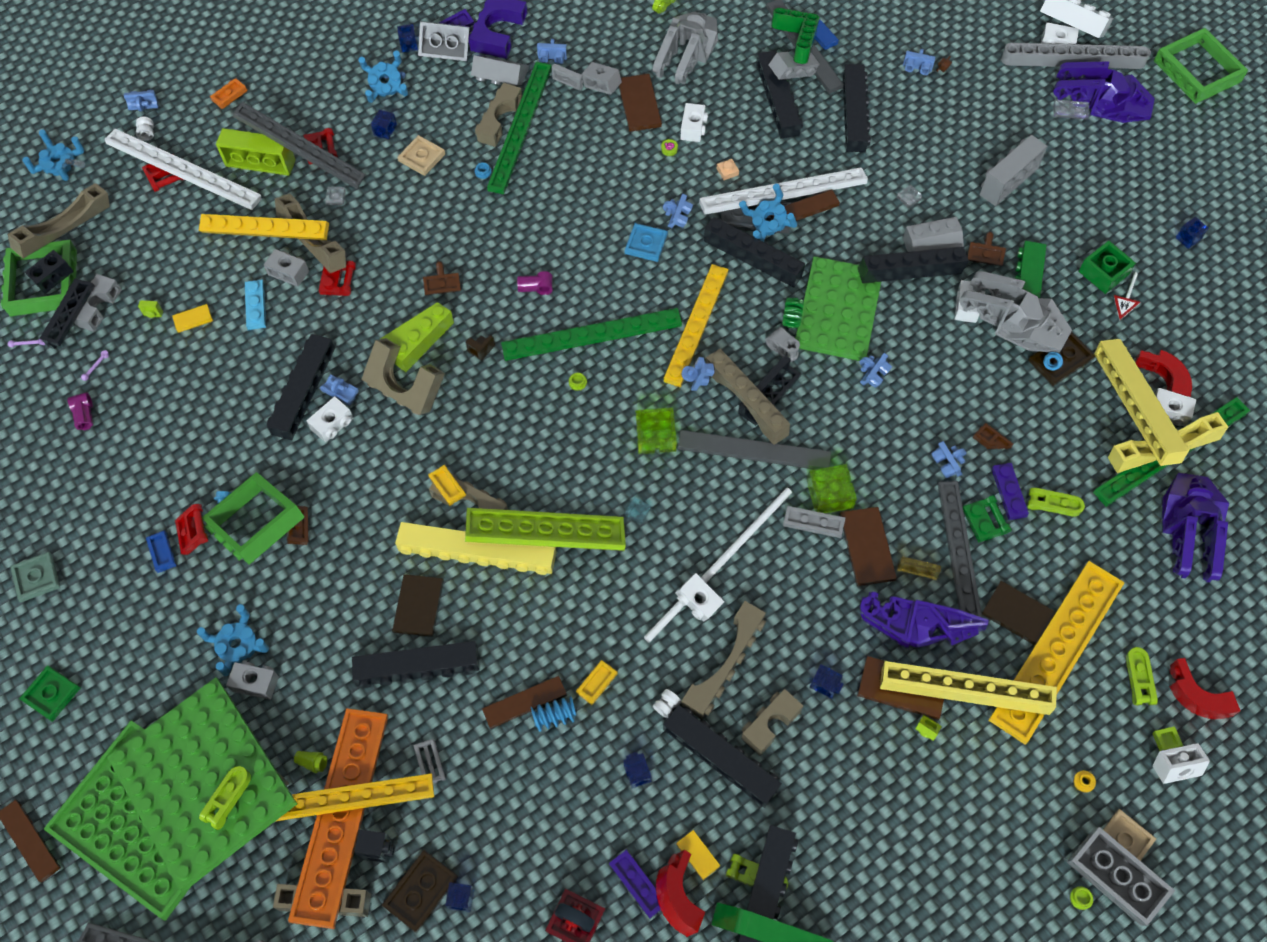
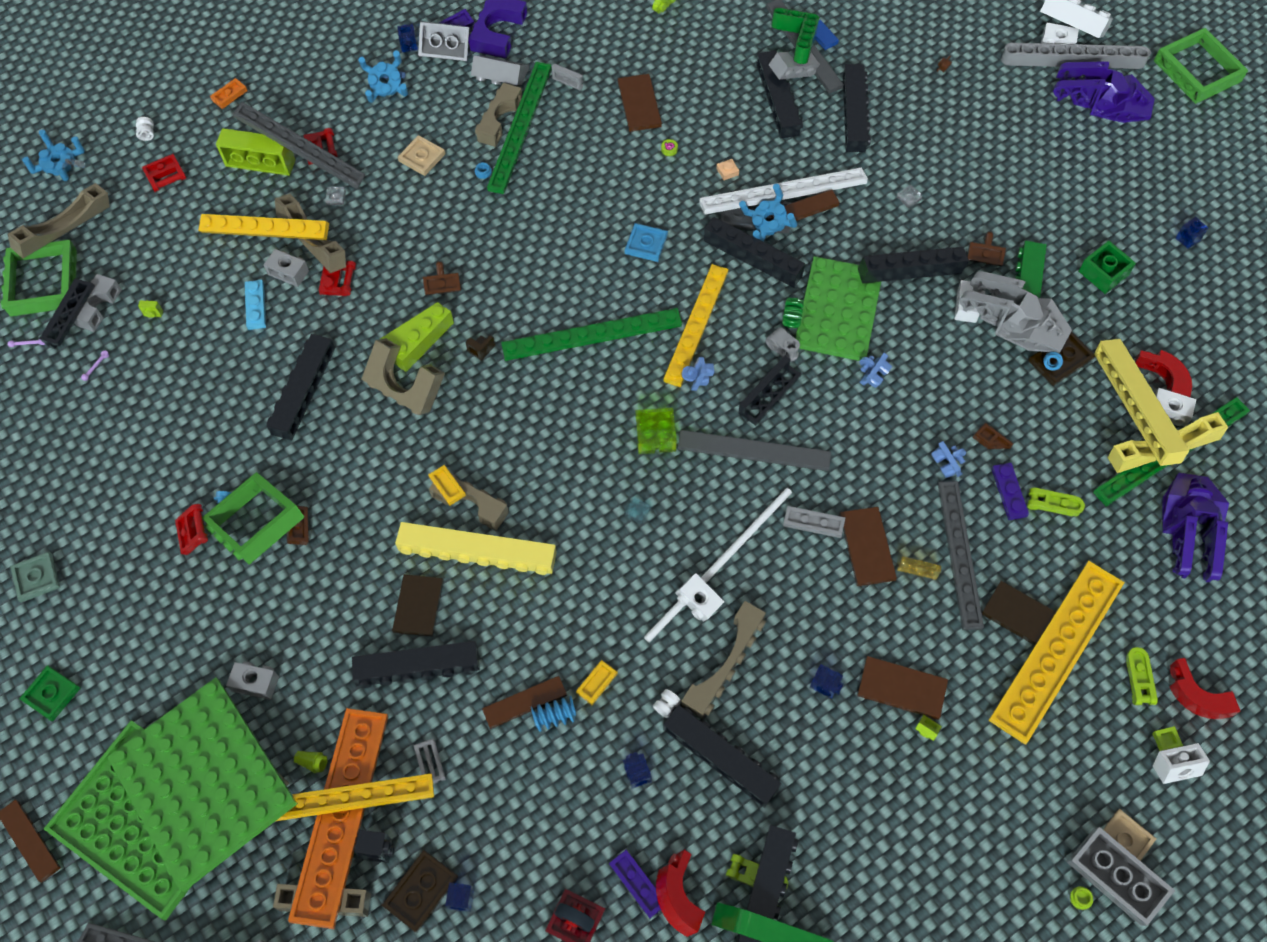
(49, 271): black brick -> none
(80, 407): magenta piece -> none
(141, 100): medium blue hips -> none
(161, 551): blue tile -> none
(183, 169): white plate -> none
(192, 318): yellow tile -> none
(225, 797): lime plate -> none
(227, 634): dark azure plate -> none
(320, 423): white brick -> none
(340, 389): medium blue hips -> none
(383, 124): clear blue brick -> none
(540, 283): magenta piece -> none
(545, 529): lime plate -> none
(552, 51): medium blue hips -> none
(577, 381): lime plate -> none
(601, 78): light grey brick -> none
(675, 209): medium blue hips -> none
(693, 122): white brick -> none
(701, 858): yellow tile -> none
(702, 37): light grey connector -> none
(768, 418): dark tan arch -> none
(782, 707): dark tan arch -> none
(831, 489): clear neon green piece -> none
(918, 61): medium blue hips -> none
(918, 620): dark purple connector -> none
(934, 235): light grey slope -> none
(968, 688): light yellow brick -> none
(981, 522): green plate -> none
(1012, 170): light grey brick -> none
(1071, 109): clear plate -> none
(1079, 783): yellow plate -> none
(1126, 305): piece -> none

